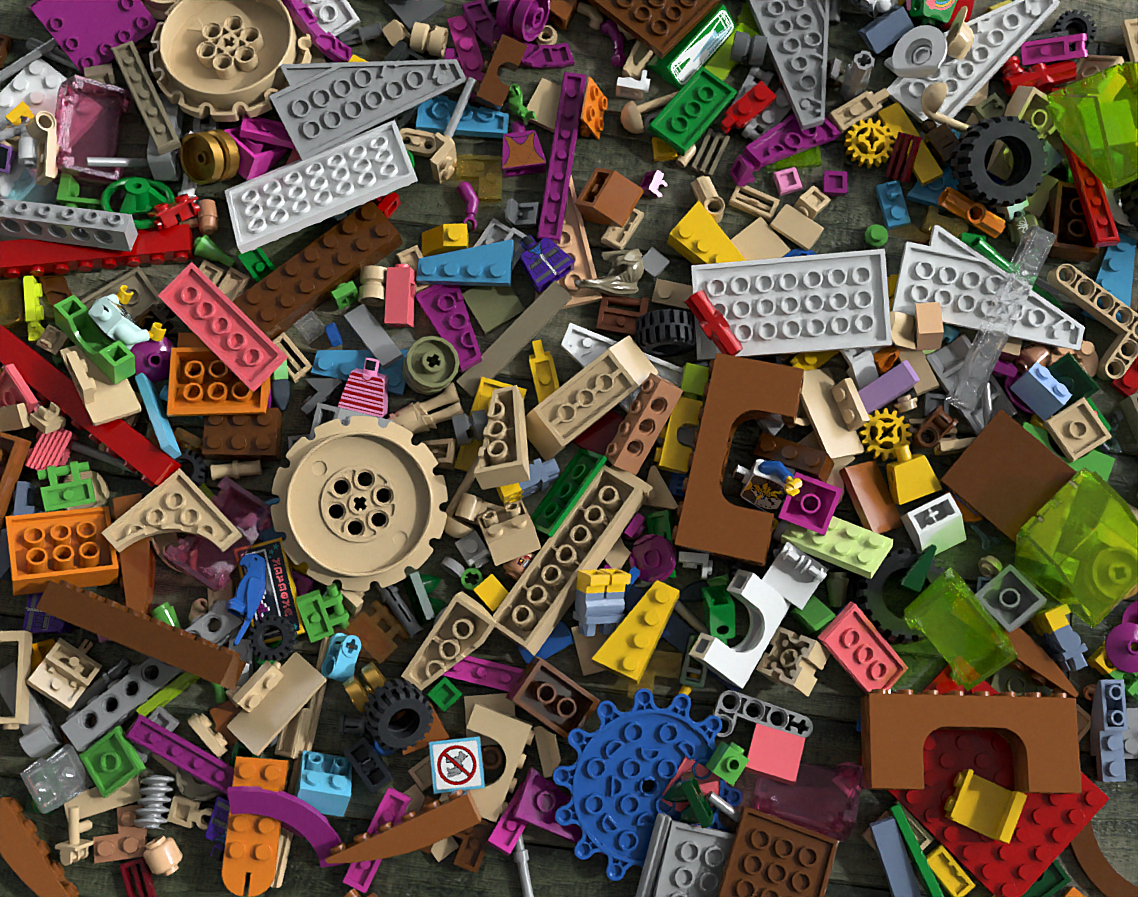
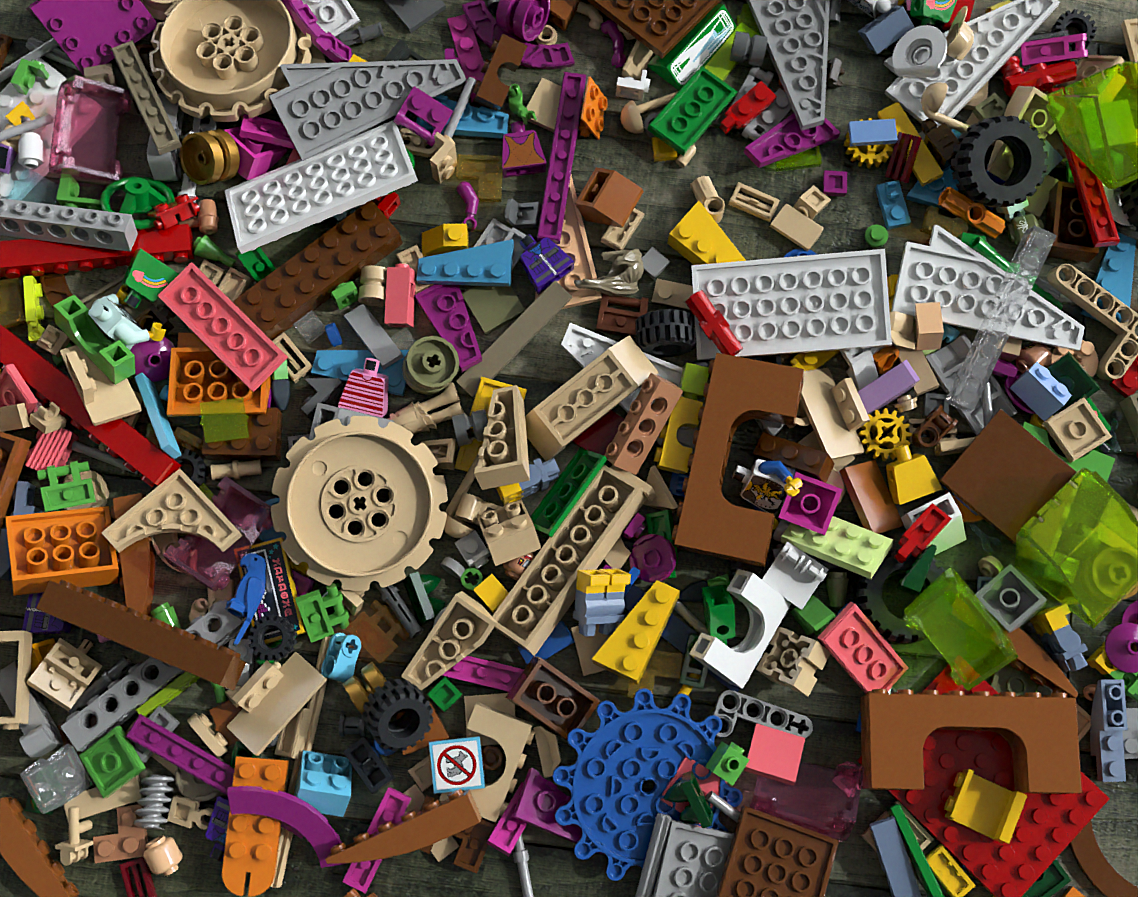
(25, 75): none -> bright green bracket
(47, 146): tan plate -> none
(116, 162): light grey bar -> none
(146, 278): none -> green torso
(224, 420): none -> clear neon green piece
(395, 31): tan slope -> none
(426, 109): none -> magenta plate
(428, 39): tan wheel -> none
(543, 371): yellow hinge -> none
(651, 182): magenta tile -> none
(691, 560): white bracket -> none
(717, 137): dark tan tile -> none
(742, 170): magenta tile -> none
(759, 242): tan tile -> none
(787, 181): bright pink tile -> none
(857, 75): light grey piece -> none
(858, 108): tan hinge -> none
(872, 132): none -> medium blue tile
(922, 532): none -> red hinge

